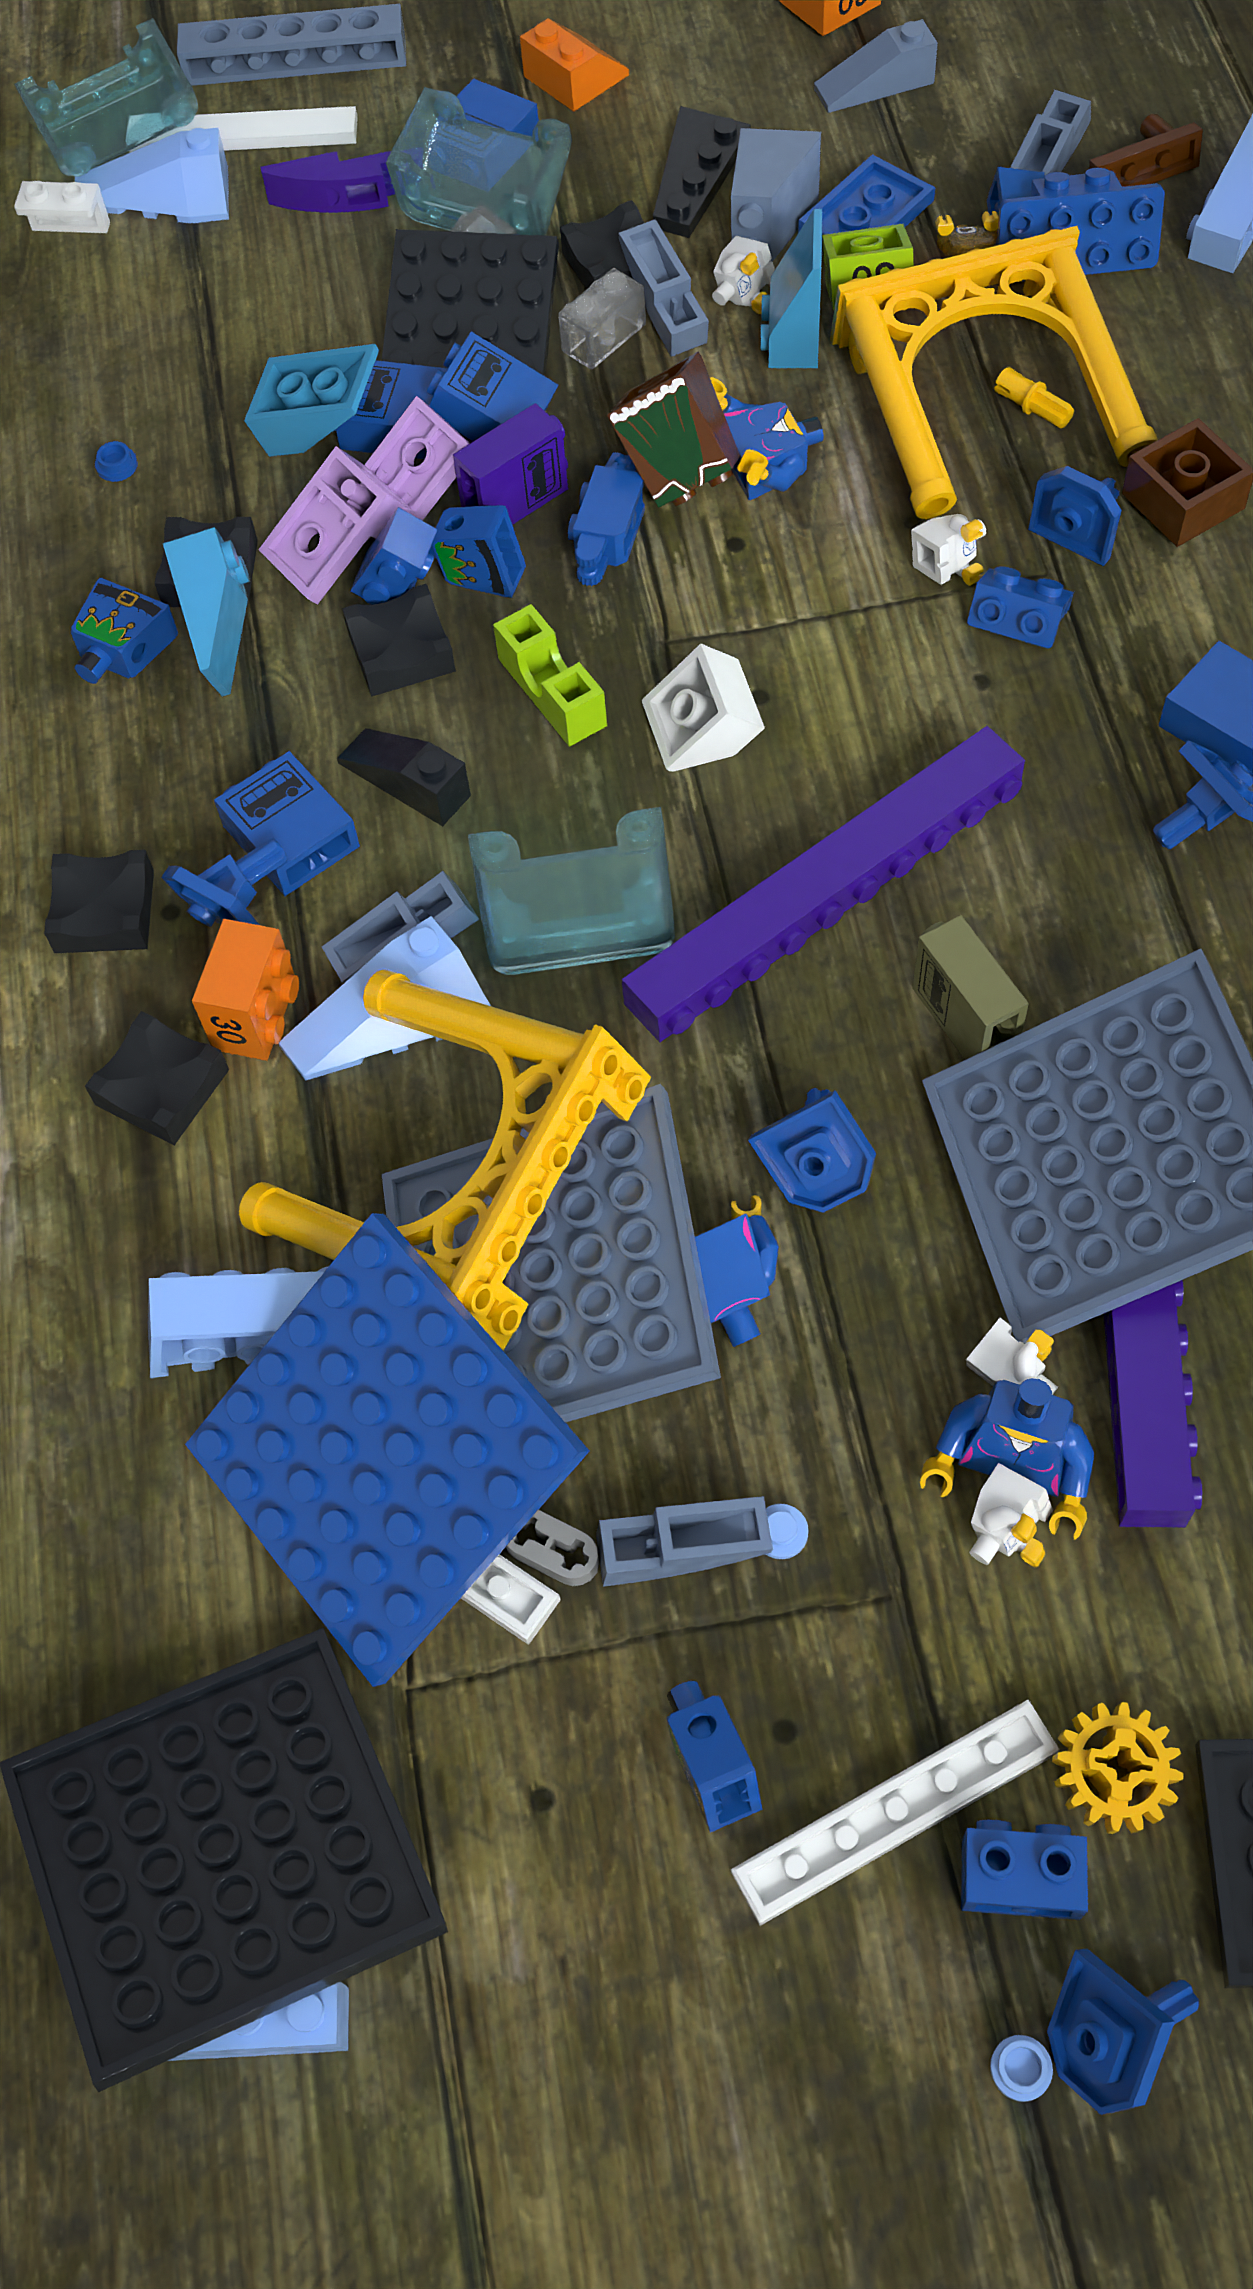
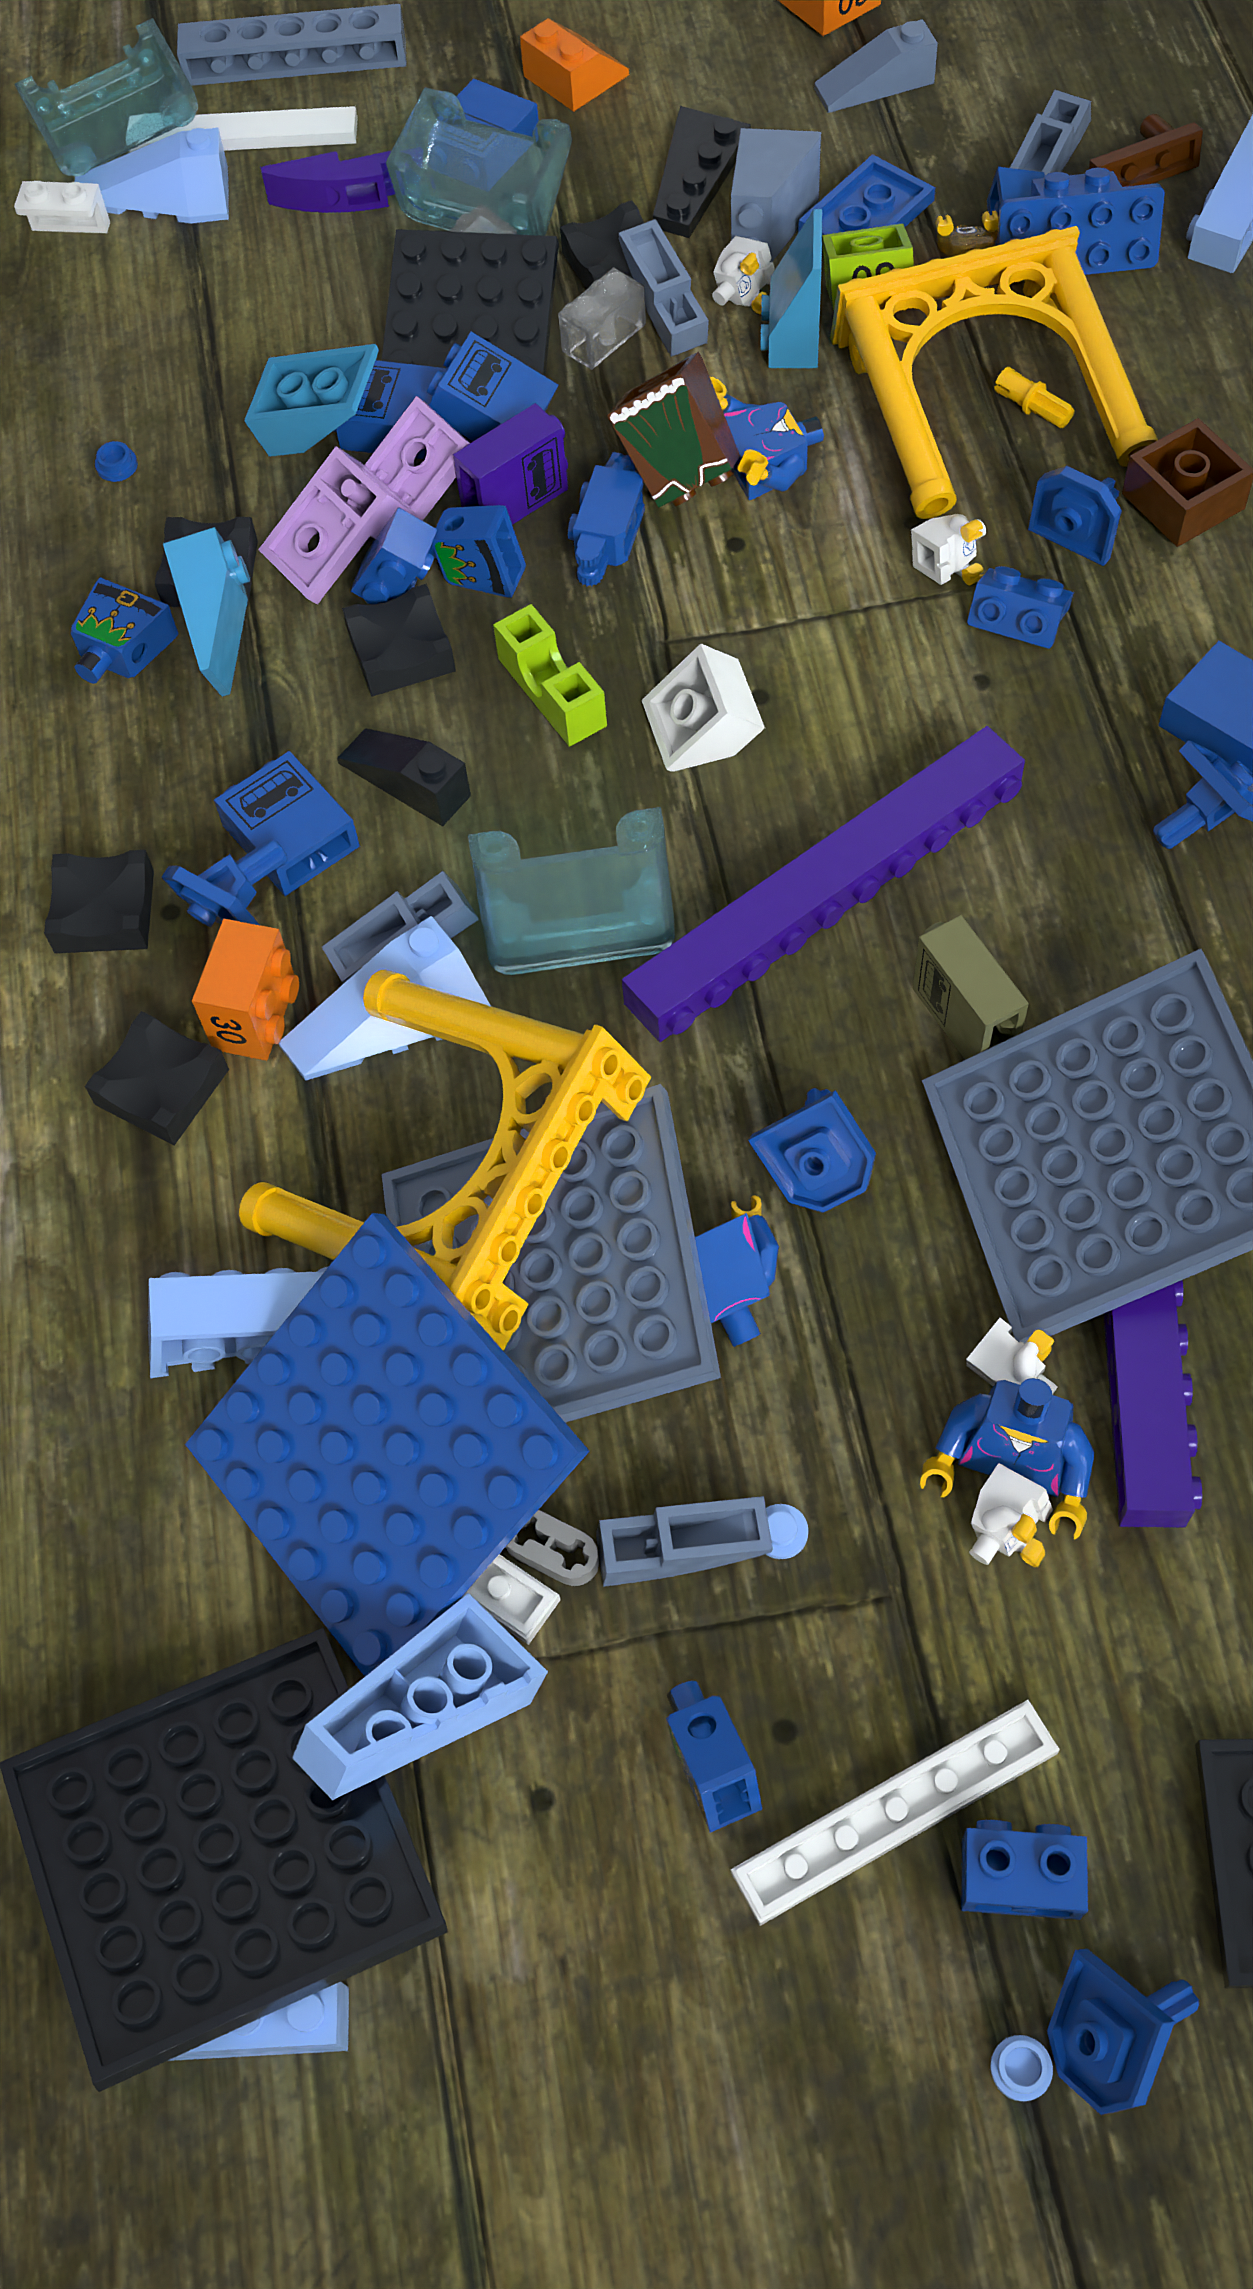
(422, 1697): none -> light blue wedge
(1115, 1793): yellow gear -> none

